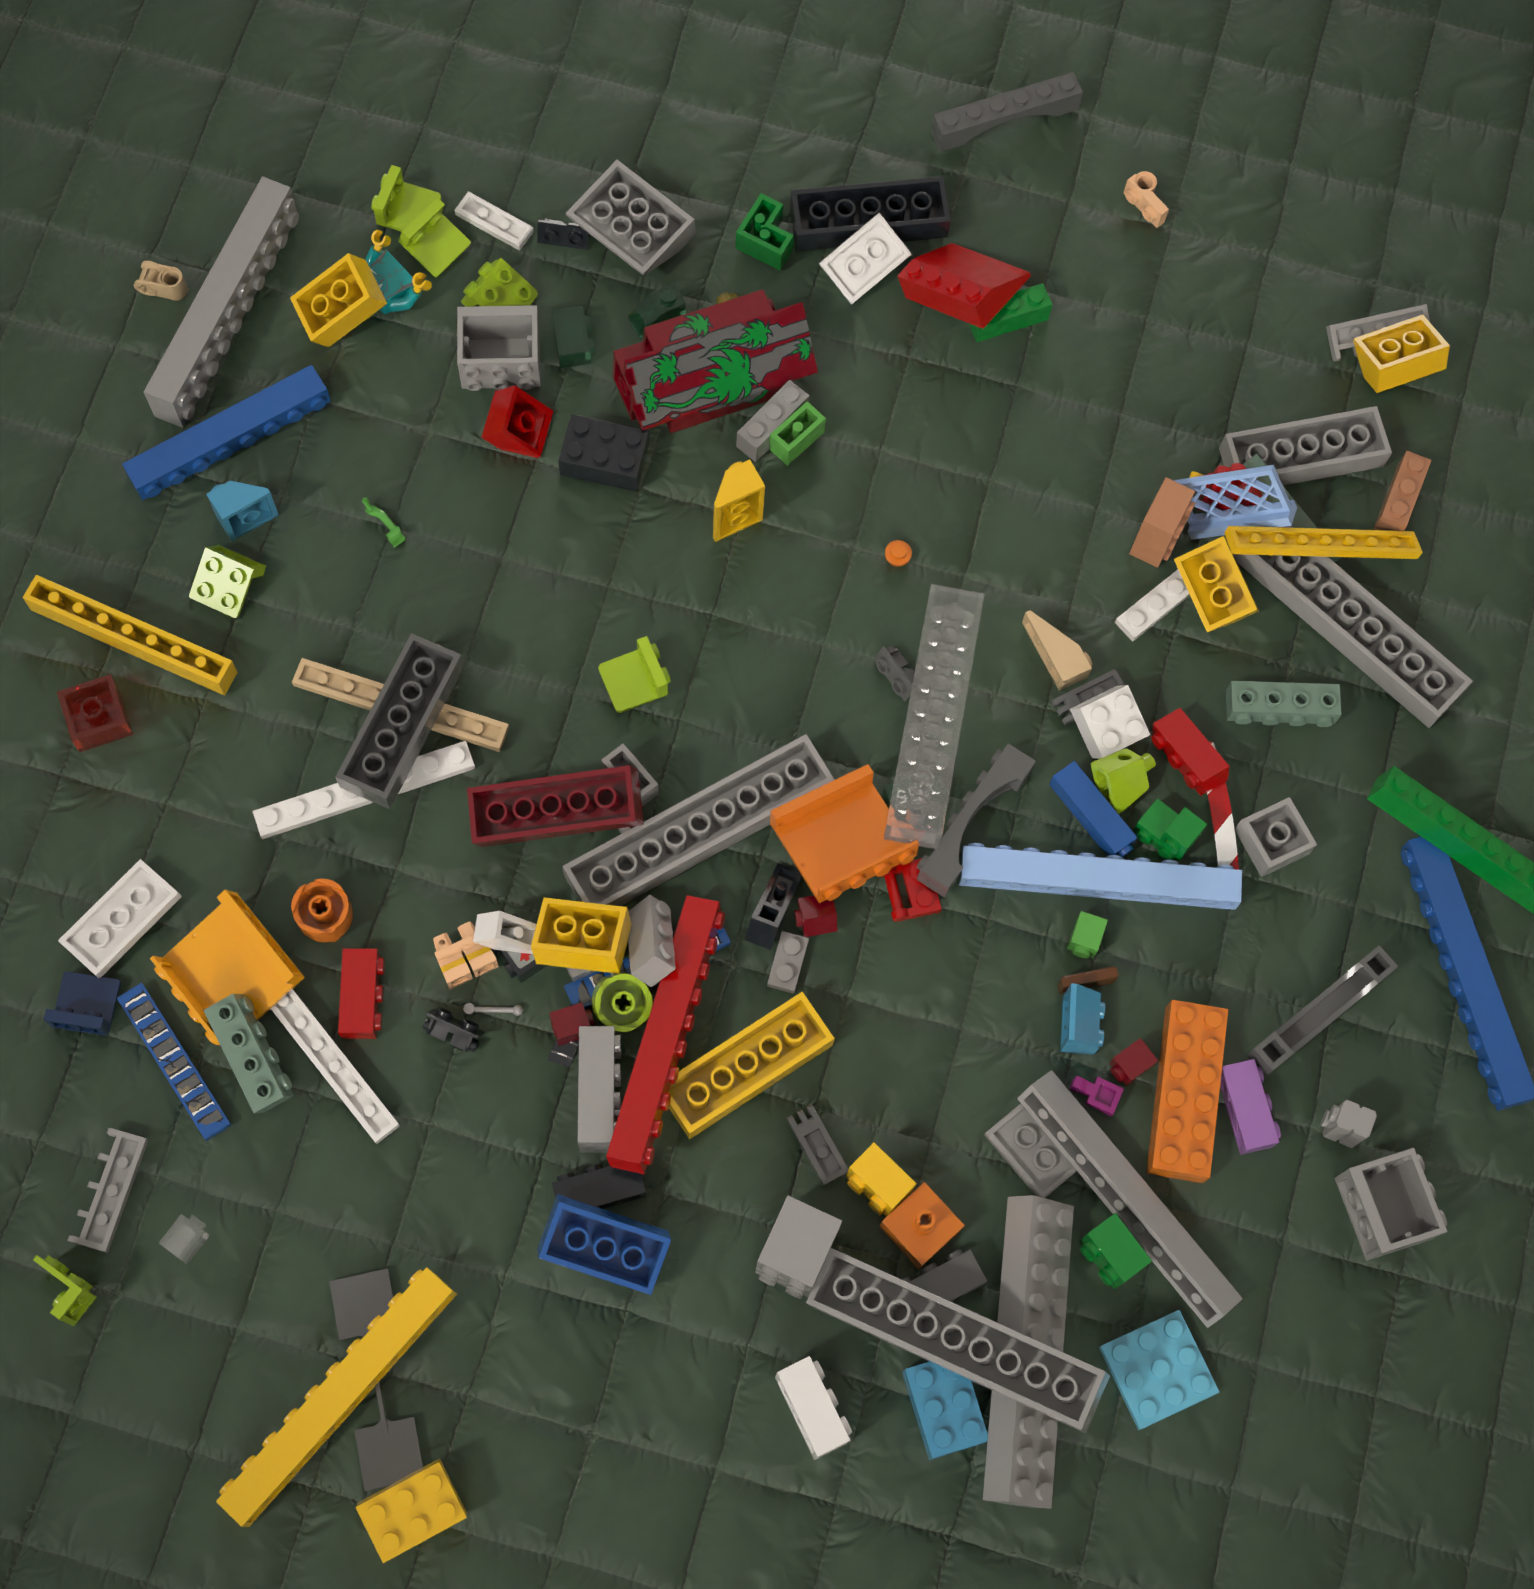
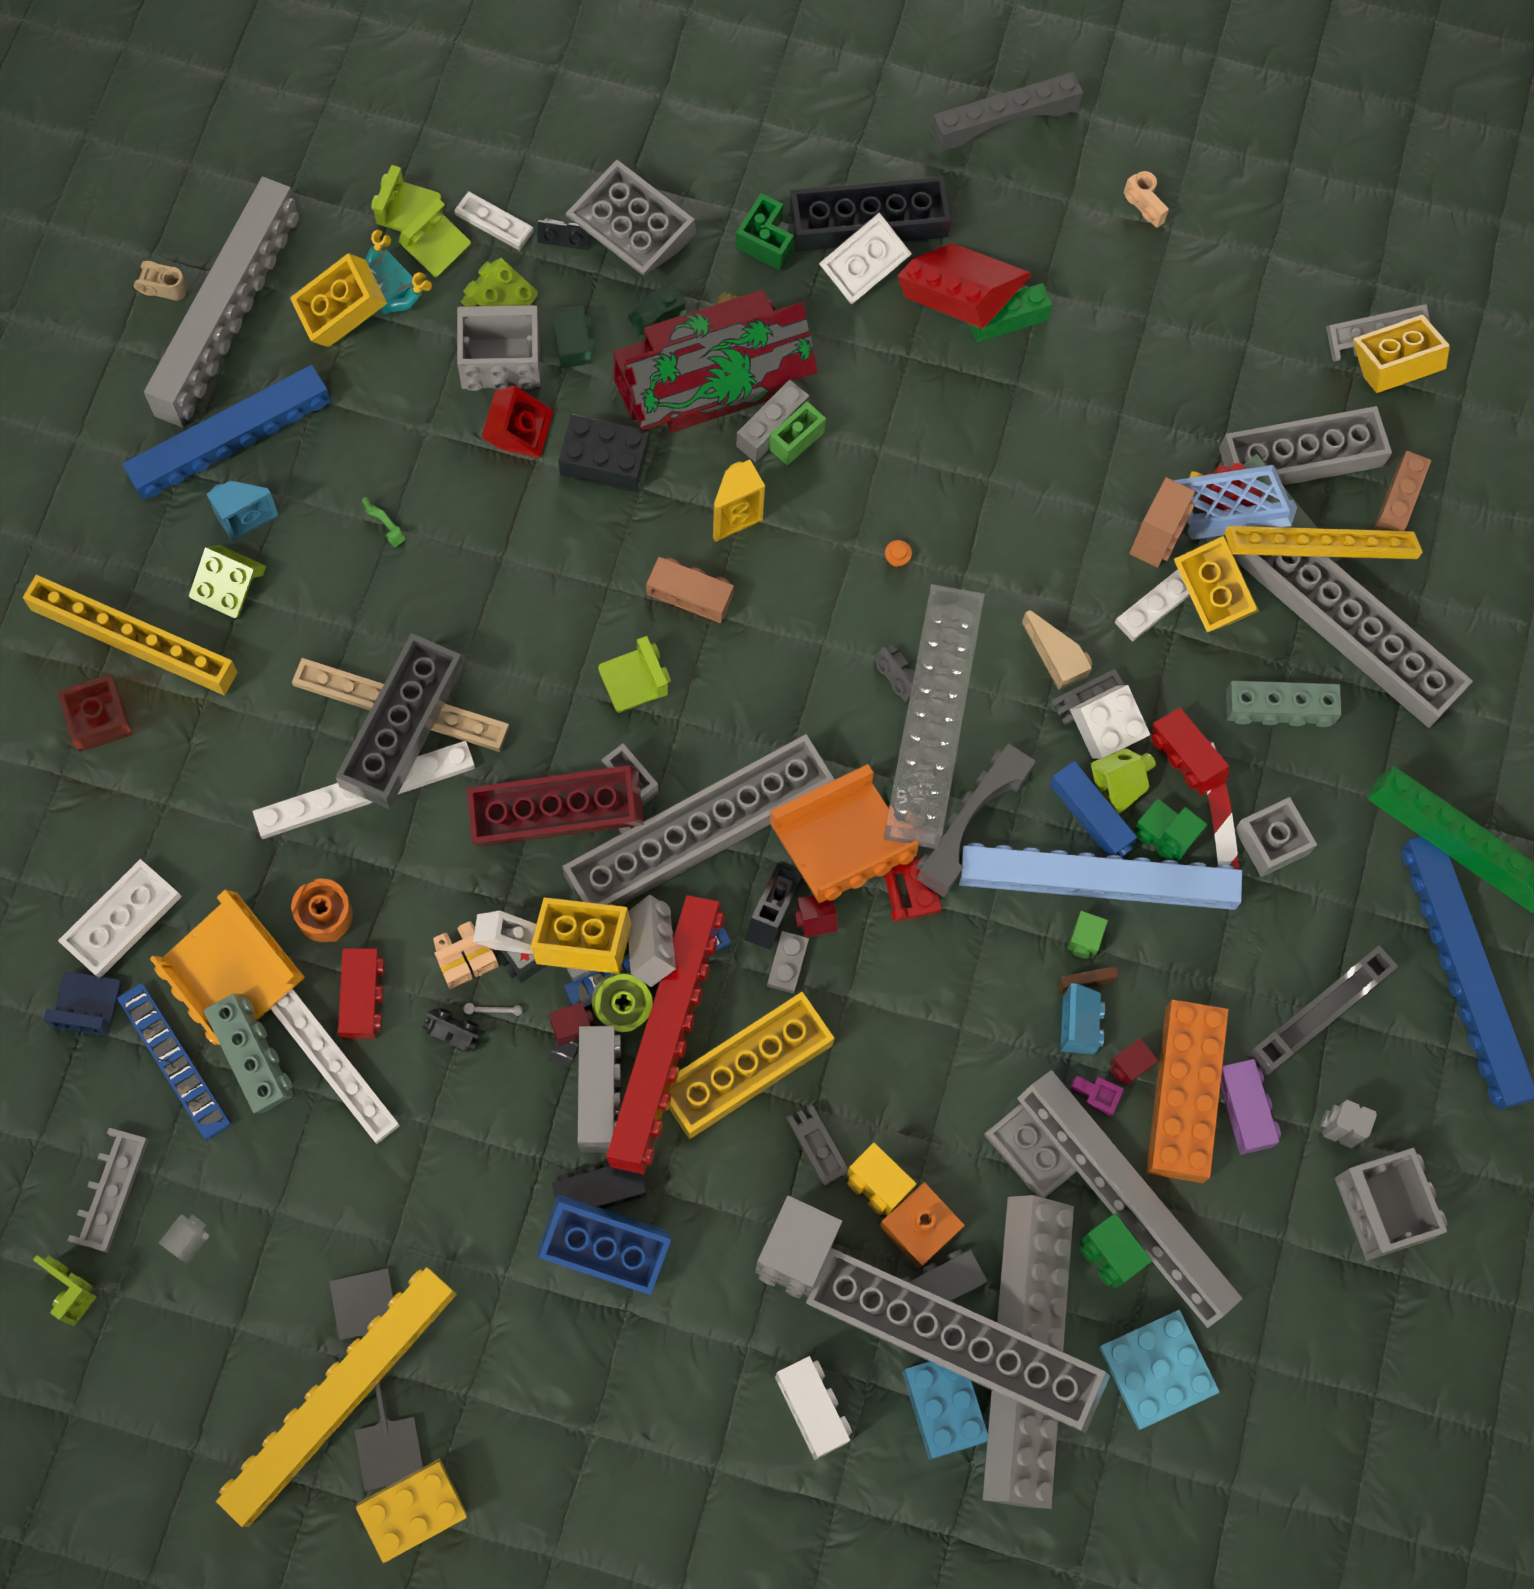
(690, 589): none -> nougat brick

